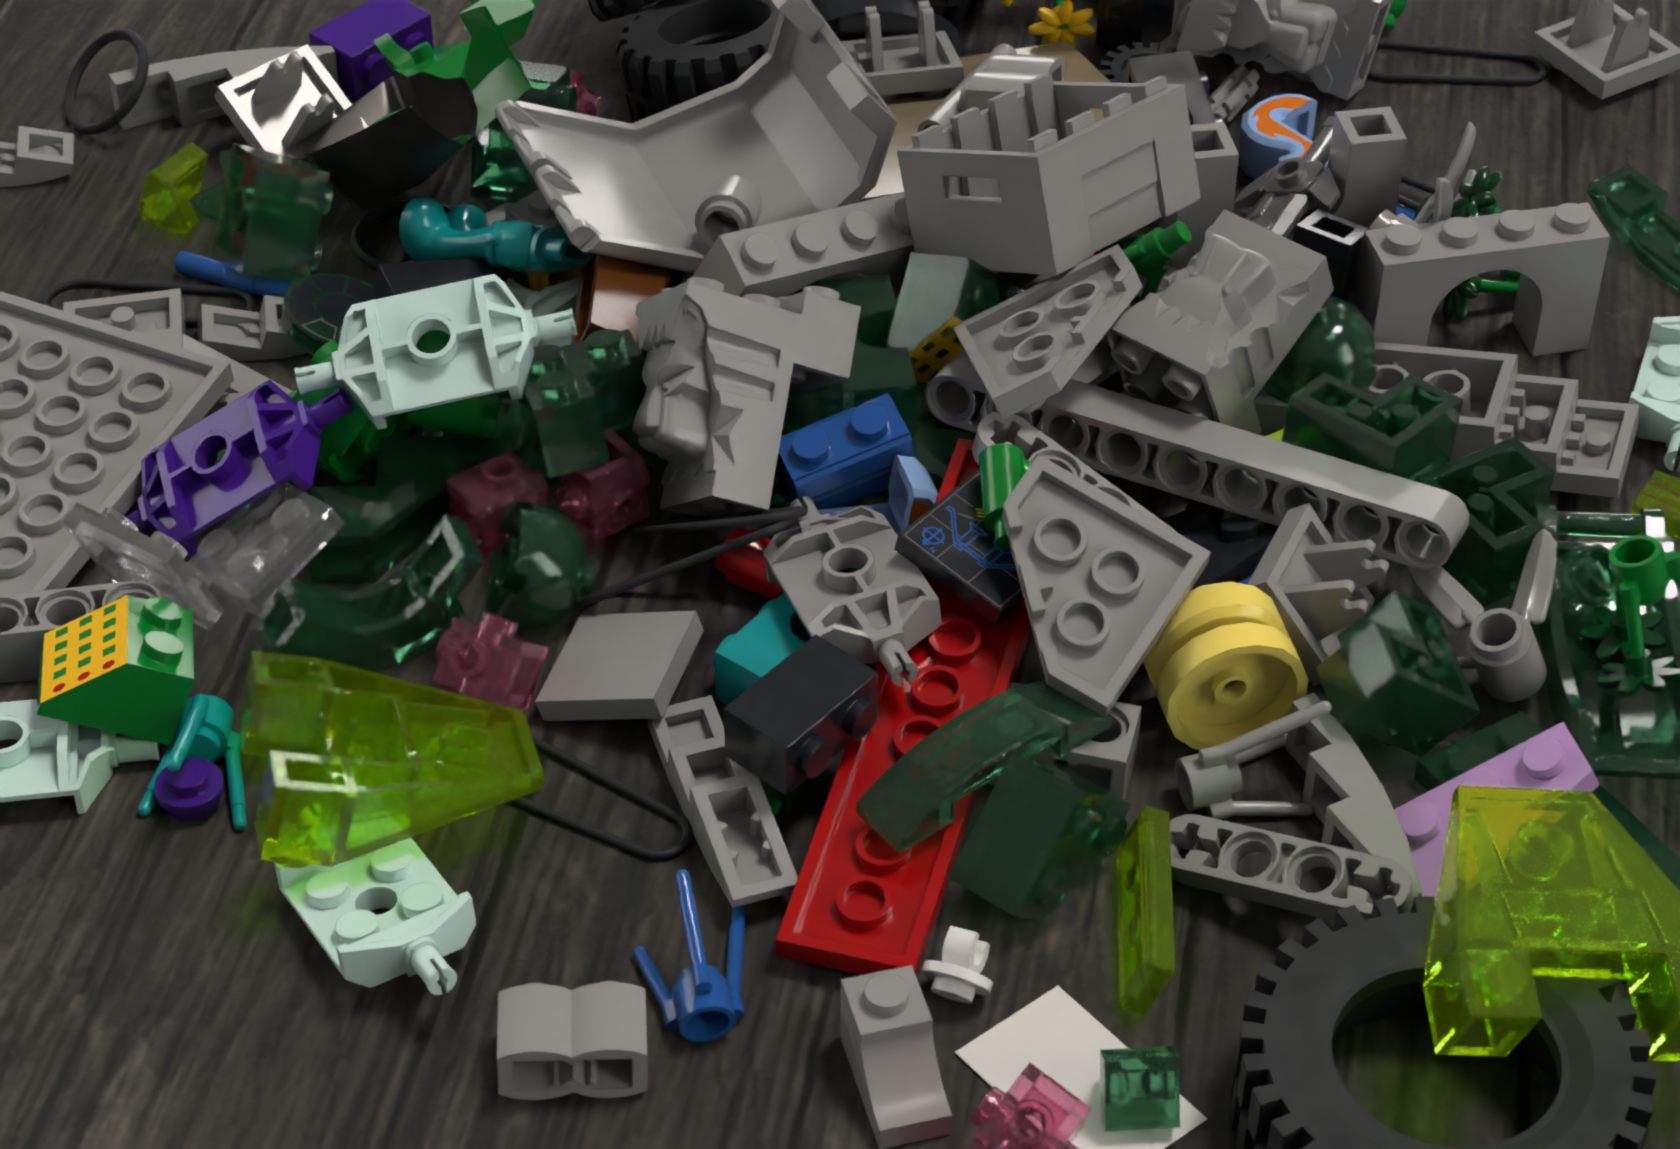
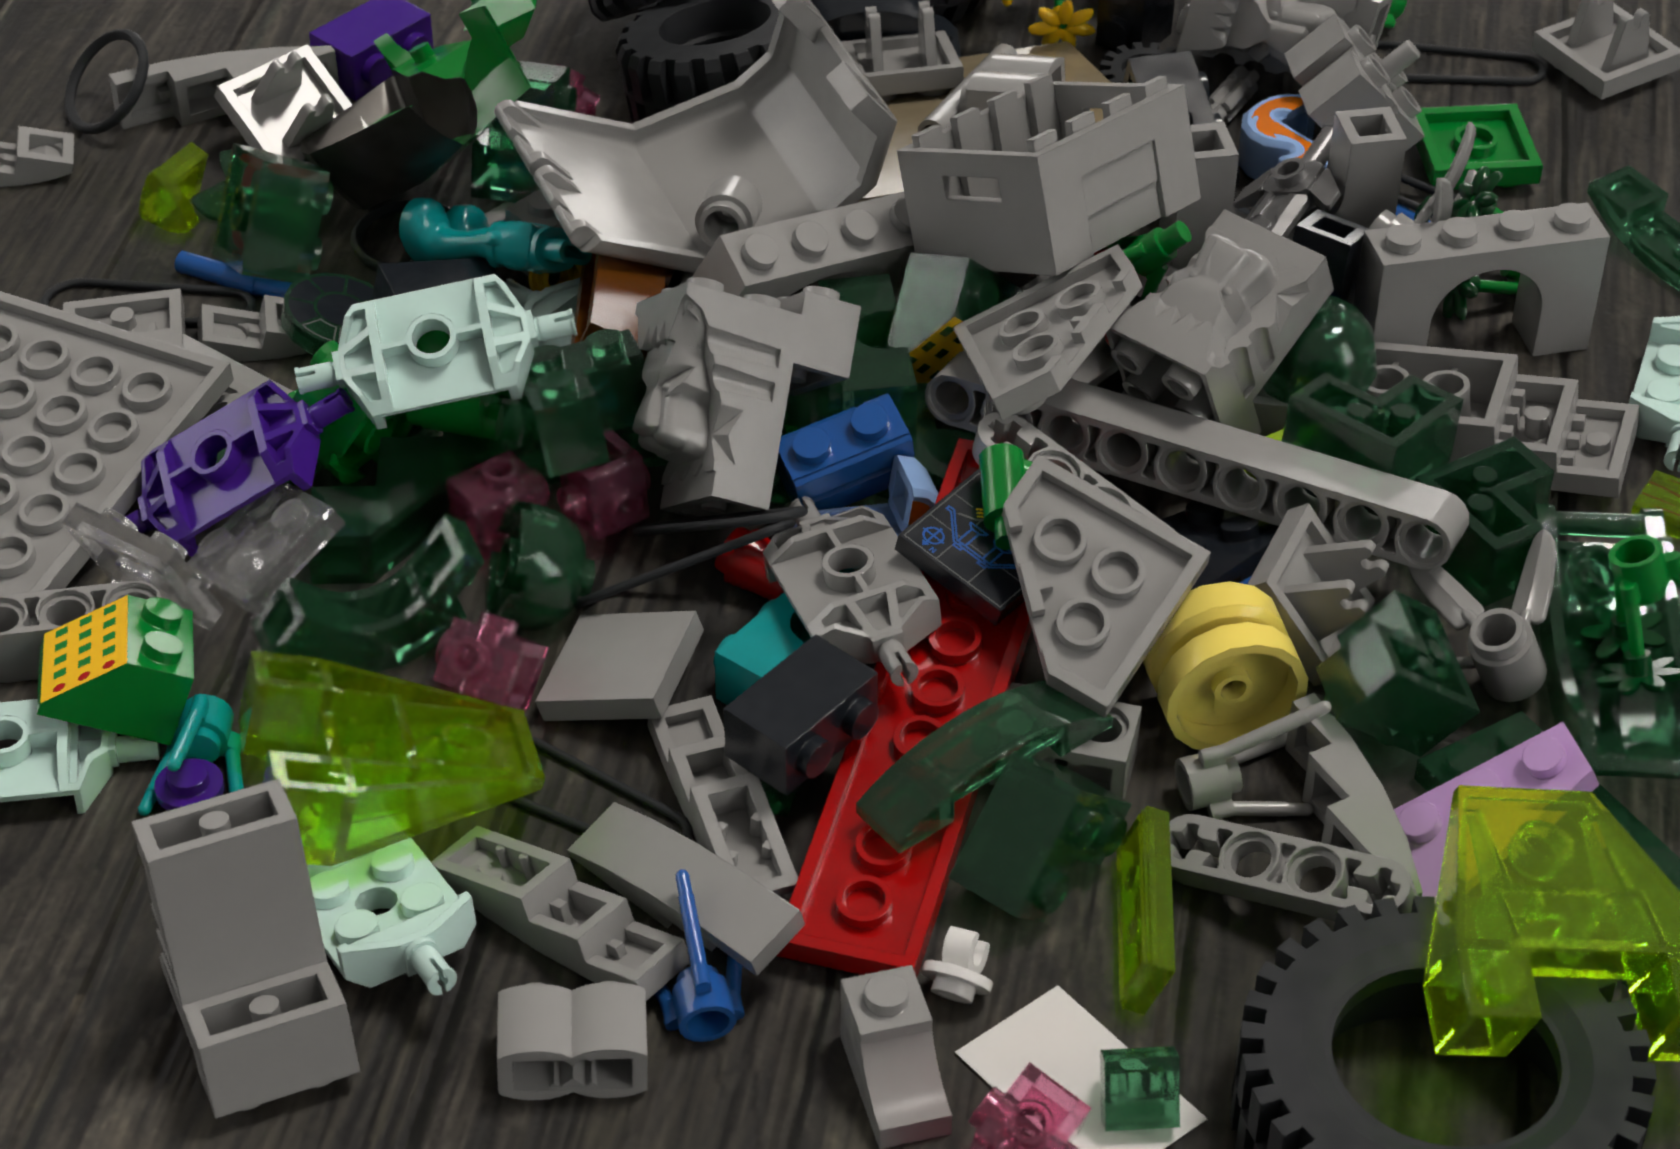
(245, 947): none -> light grey brick
(547, 908): none -> light grey slope
(732, 908): none -> light grey slope
(1346, 74): none -> light grey brick
(1499, 143): none -> green plate

